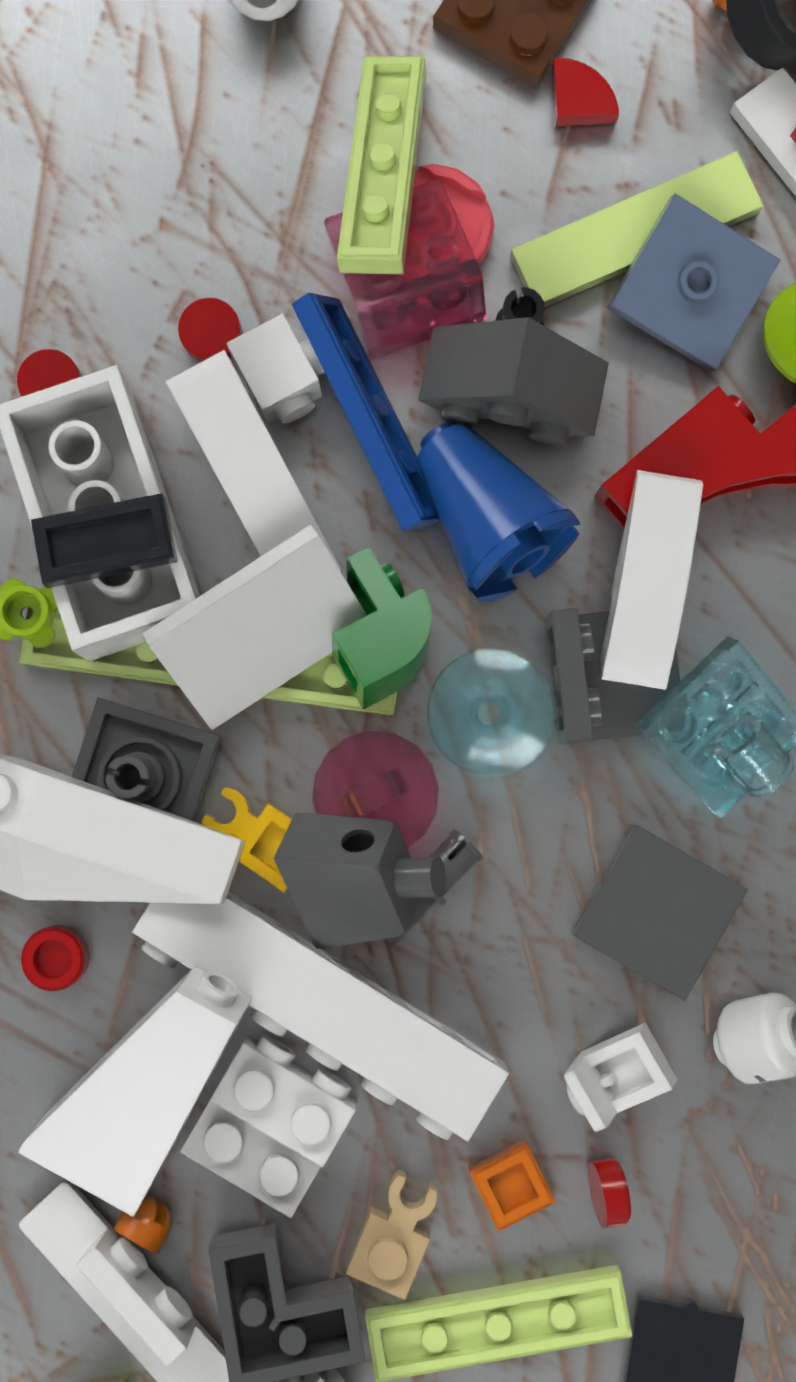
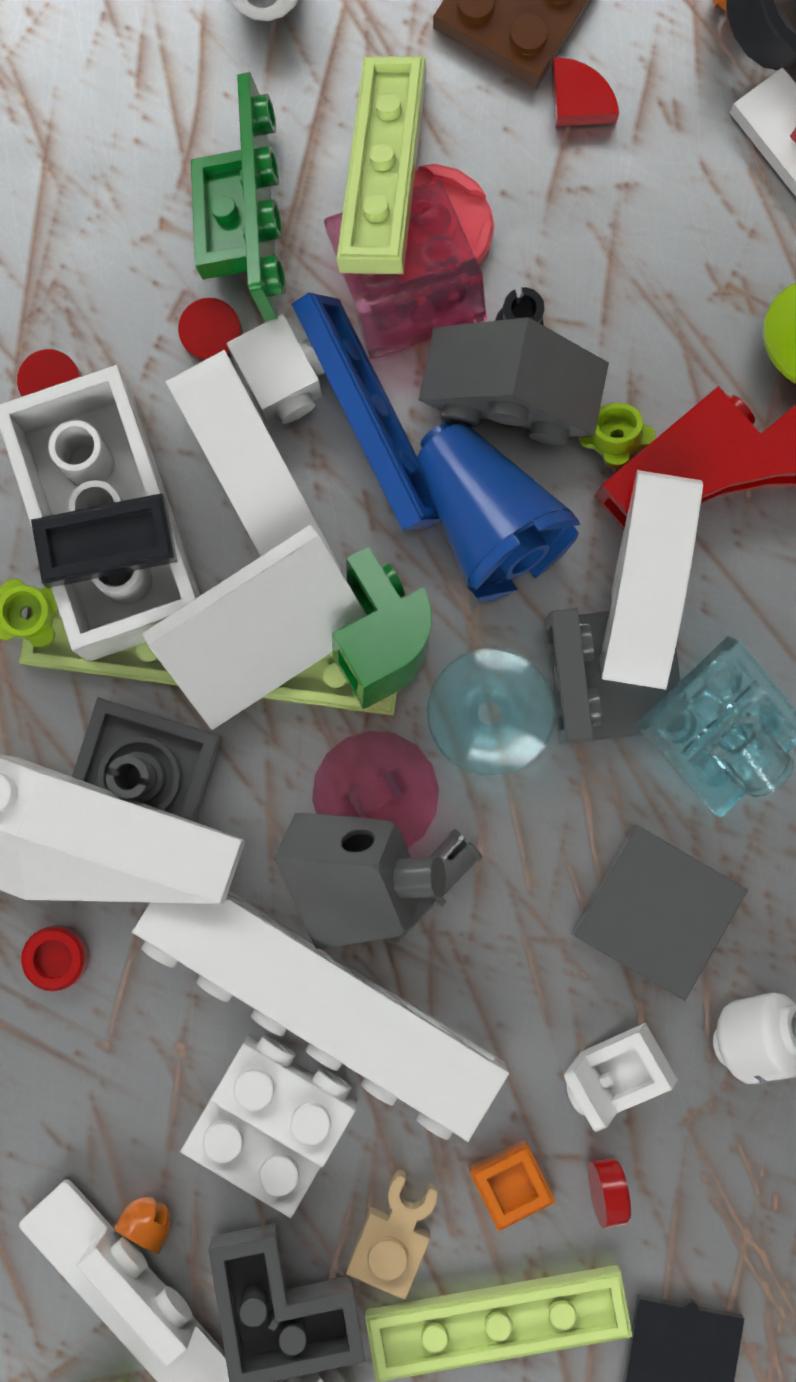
(135, 1100): white slope -> none
(234, 205): none -> green bracket
(261, 834): yellow plate -> none
(611, 238): yellowish green tile -> none
(621, 421): none -> lime plate
(693, 283): sand blue plate -> none

